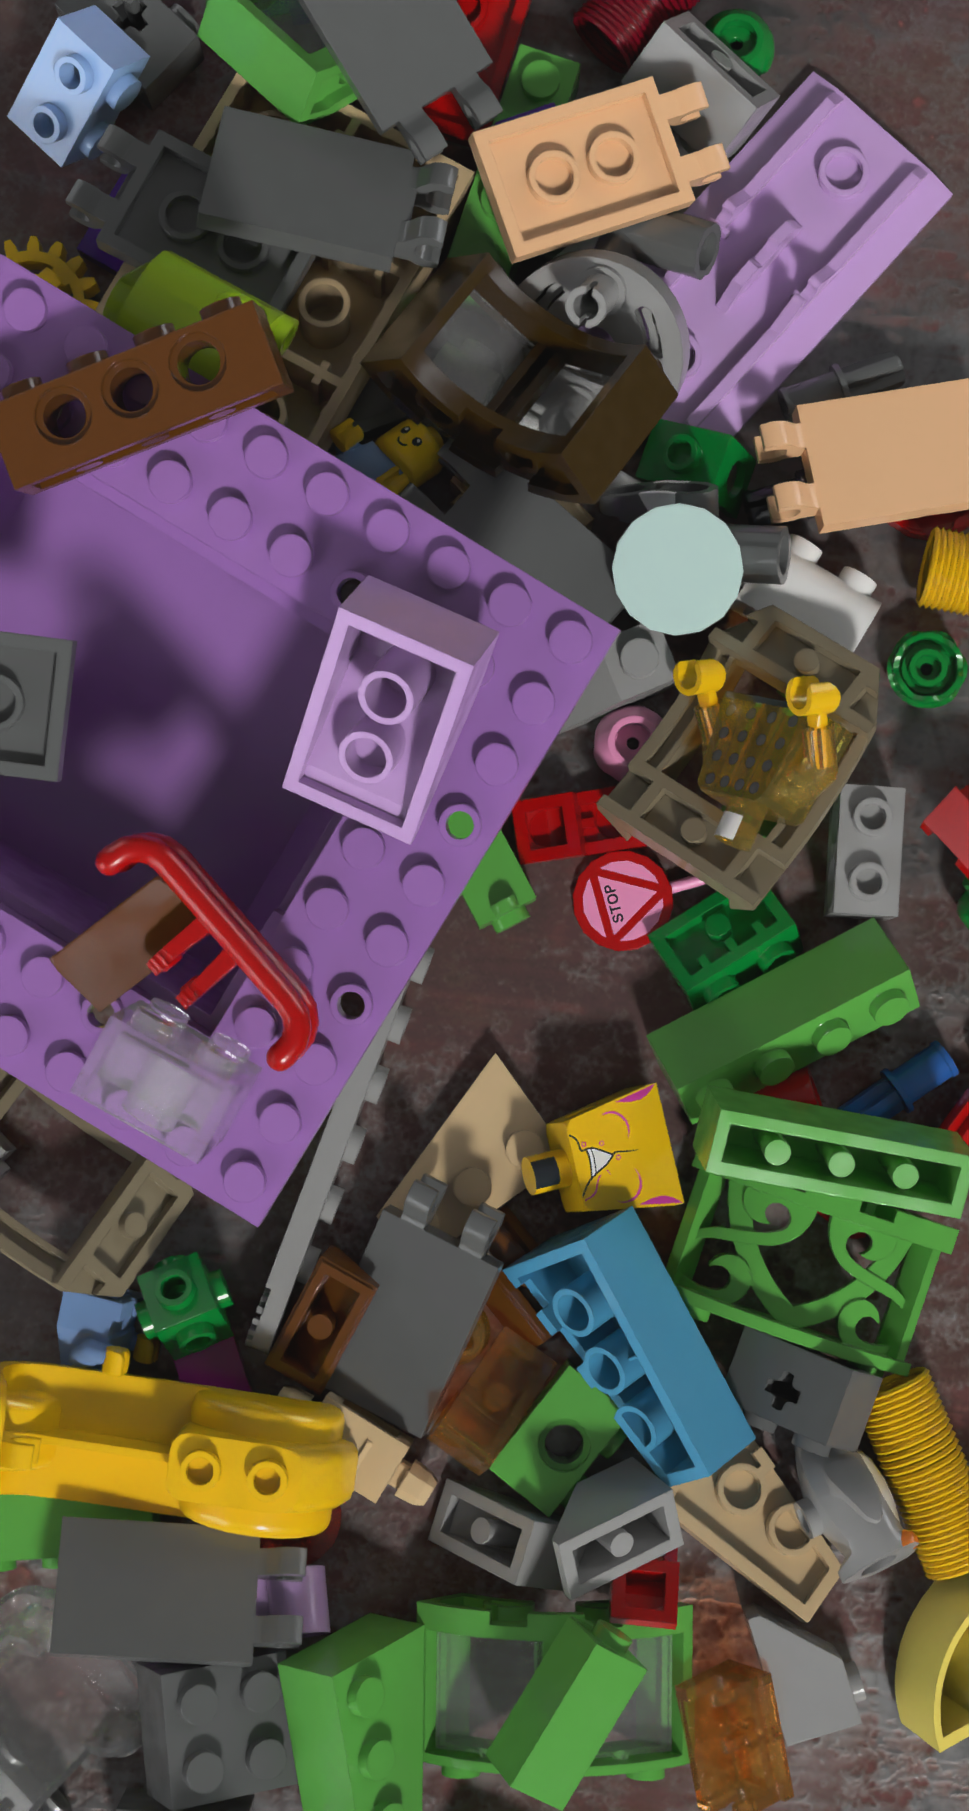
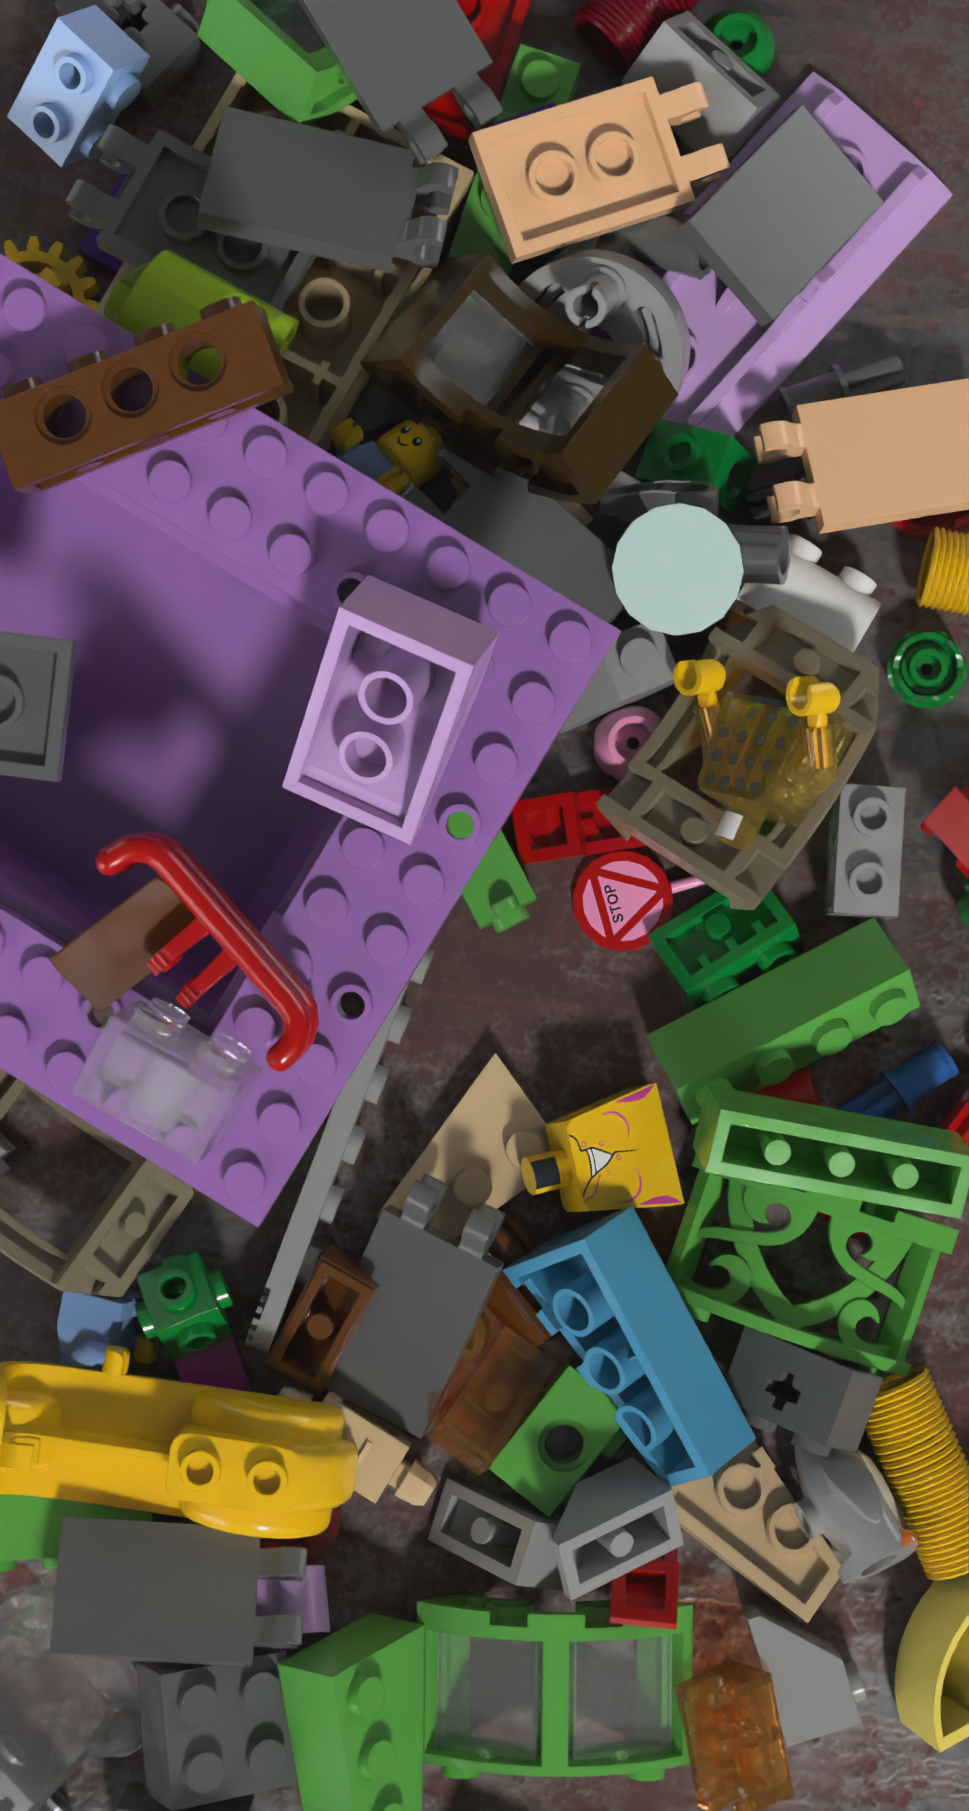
(567, 1711): bright green brick -> none
(781, 215): none -> dark grey tile

